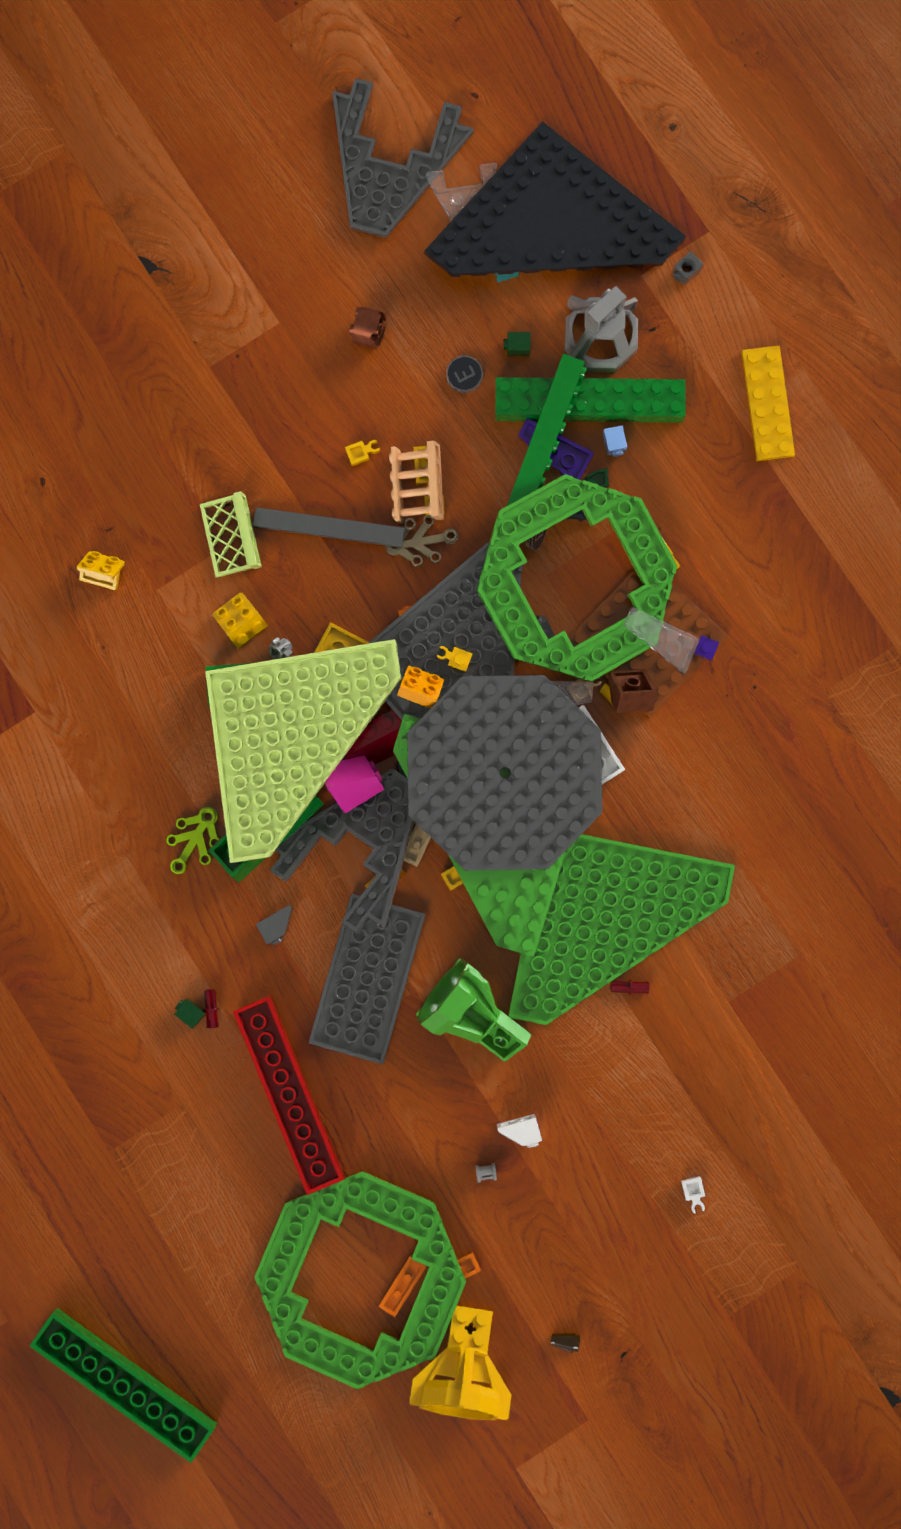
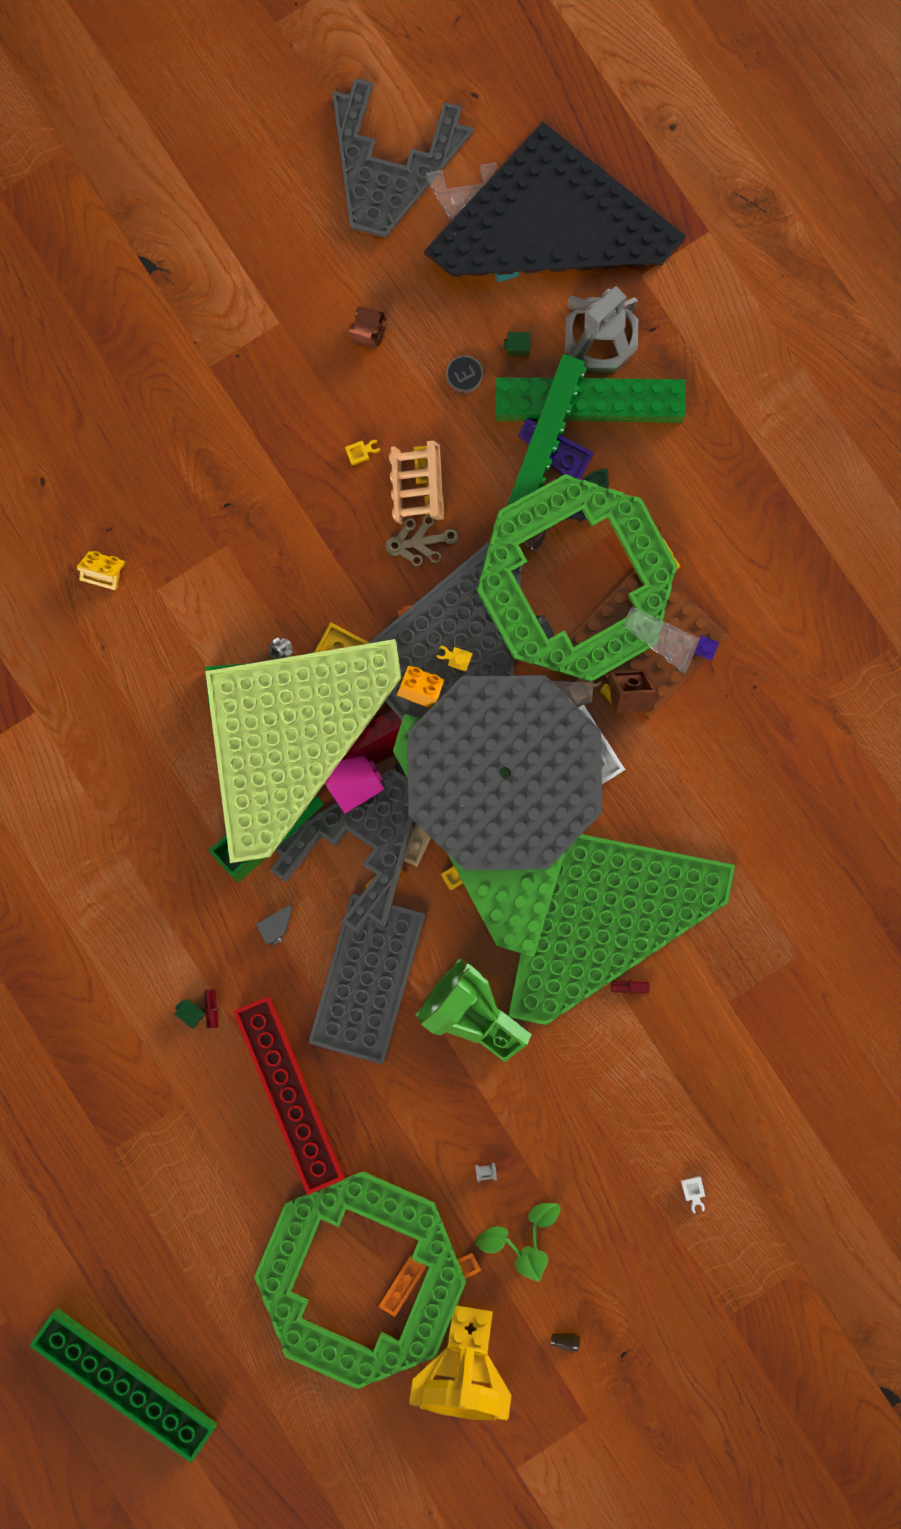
(194, 837): lime plant -> none
(239, 620): yellow bracket -> none
(246, 531): yellowish green fence -> none
(329, 527): dark grey tile -> none
(522, 1130): white slope -> none
(530, 1260): none -> bright green plant
(615, 441): light blue brick -> none
(692, 263): dark grey brick -> none
(768, 403): yellow plate -> none

